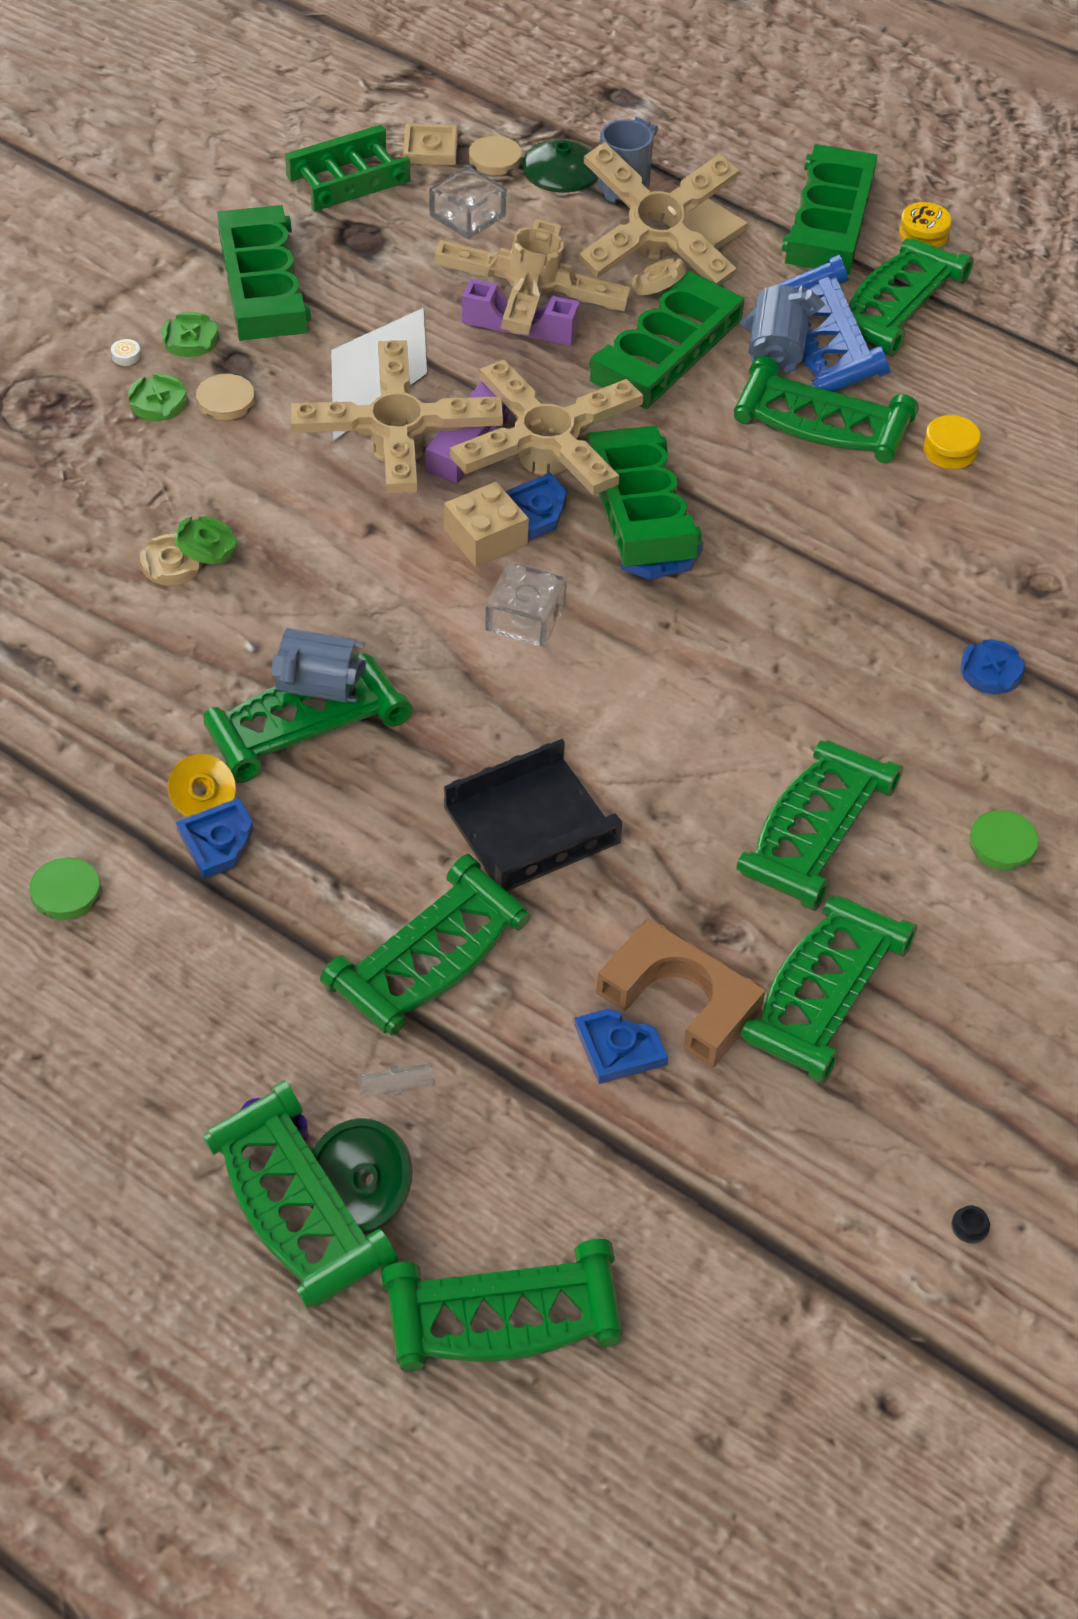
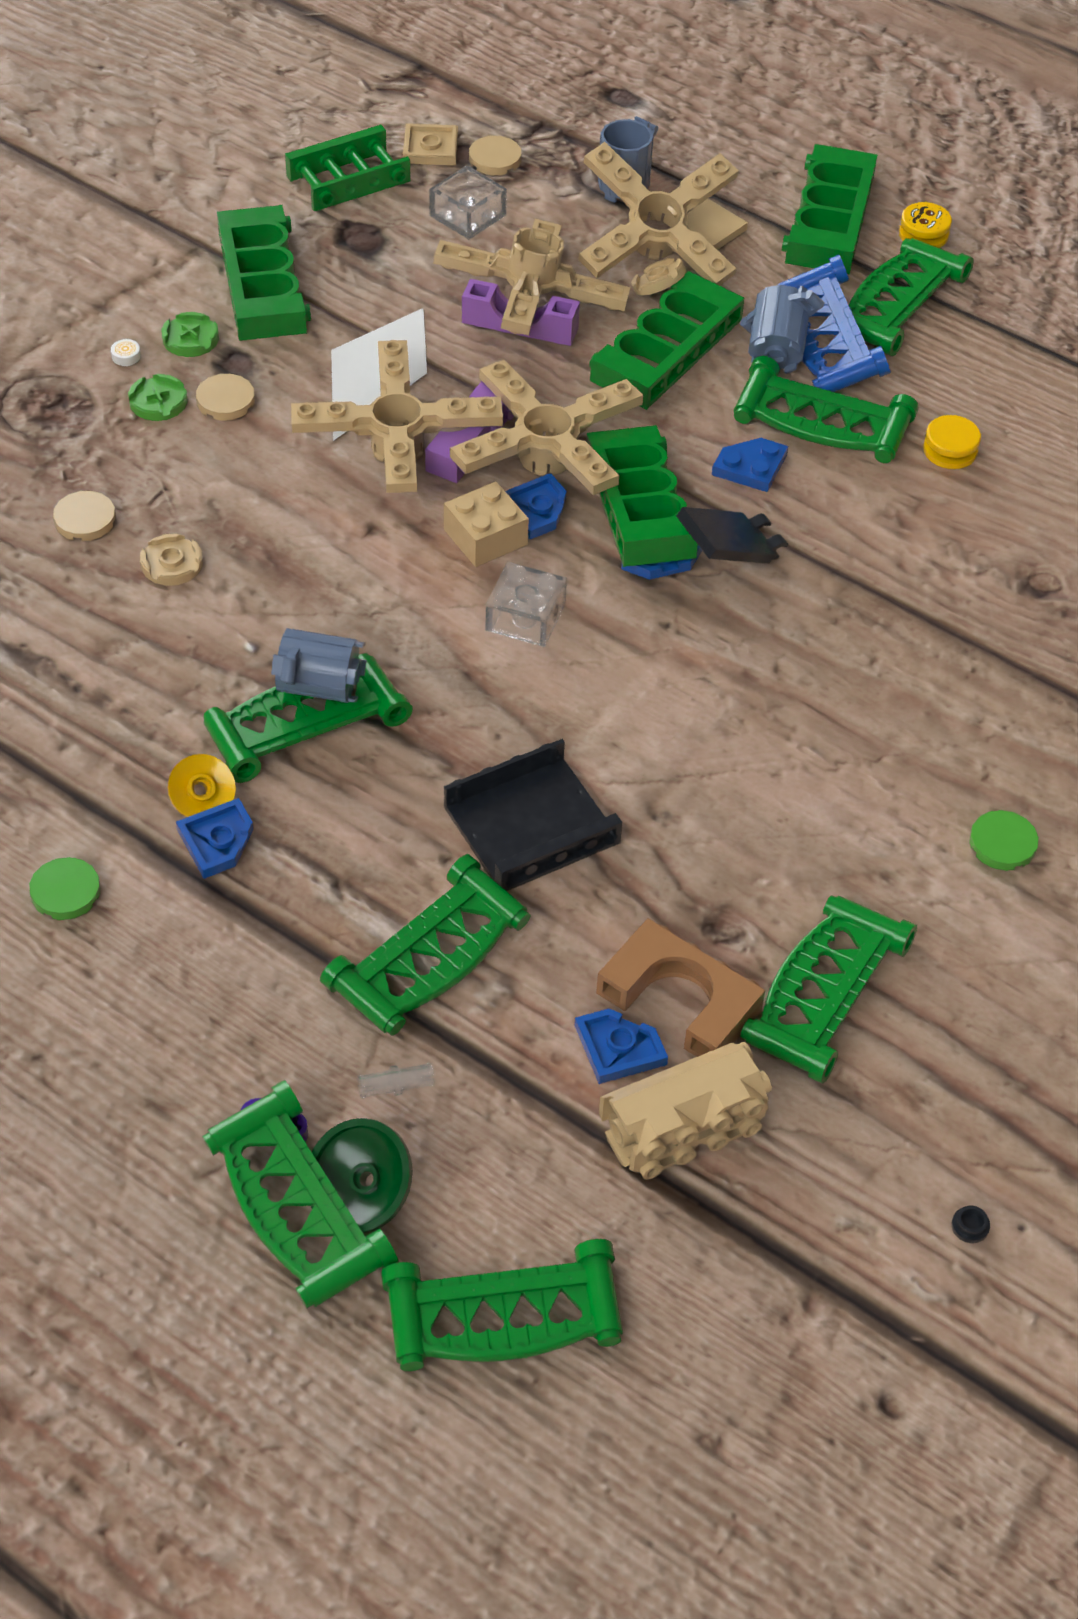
(84, 515): none -> tan tile
(206, 540): bright green tile -> none
(559, 165): dark green dish -> none
(685, 1106): none -> tan brick
(731, 535): none -> black tile
(751, 463): none -> blue plate
(800, 874): green piece -> none
(992, 667): blue tile -> none

